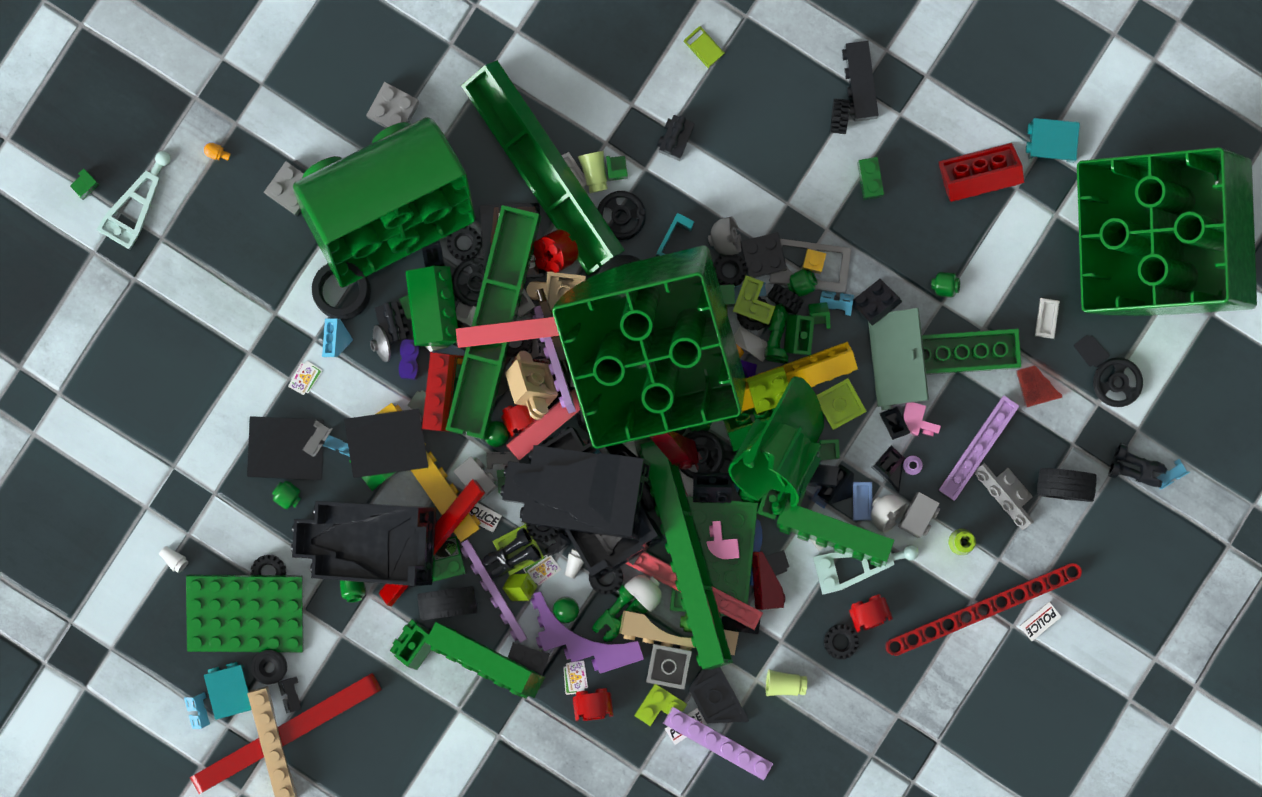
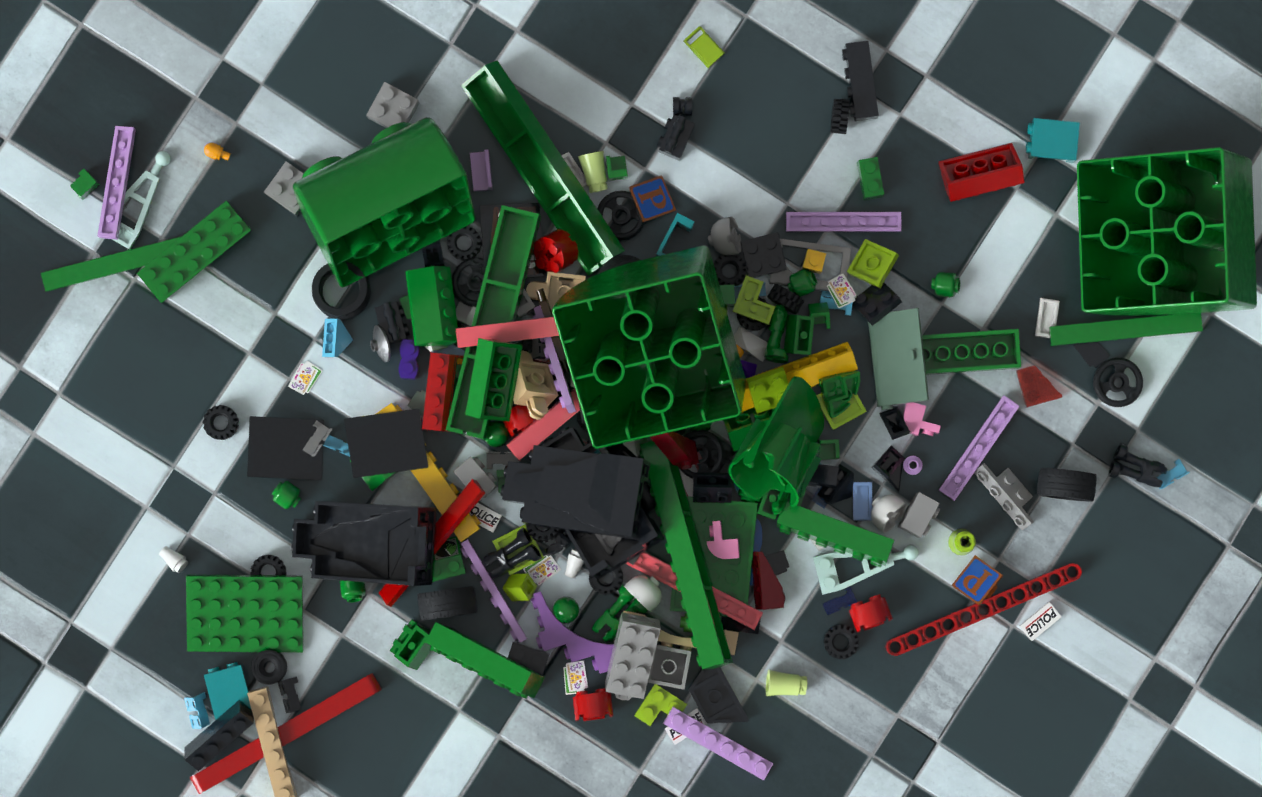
(103, 266): none -> green tile
(116, 182): none -> lavender plate
(193, 251): none -> green brick
(212, 414): none -> black tyre
(218, 735): none -> black brick
(481, 171): none -> lavender panel
(493, 380): none -> green slope
(632, 656): none -> light grey piece
(652, 198): none -> piece
(678, 106): none -> black wheel
(834, 604): none -> clear blue piece
(838, 391): none -> green brick
(841, 291): none -> white sticker
(843, 221): none -> lavender plate
(872, 263): none -> lime plate
(977, 580): none -> piece
(1125, 329): none -> green tile

